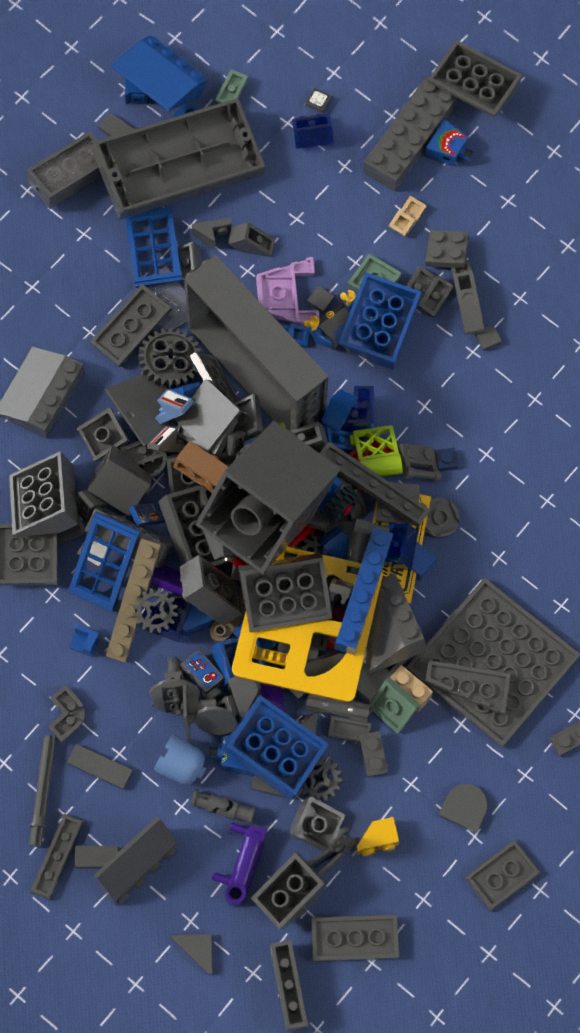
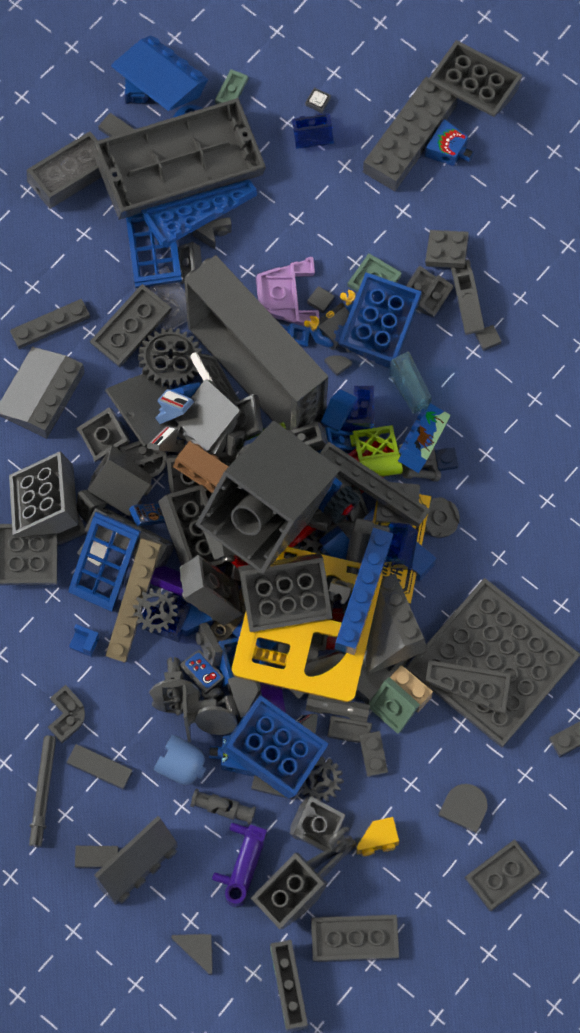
(50, 323): none -> dark grey plate
(57, 857): dark grey tile -> none
(185, 215): none -> blue wing
(209, 644): none -> dark grey plate
(251, 240): dark grey slope -> none
(338, 364): none -> dark grey tile
(407, 216): tan slope -> none
(409, 382): none -> clear light blue slope
(423, 439): none -> blue brick

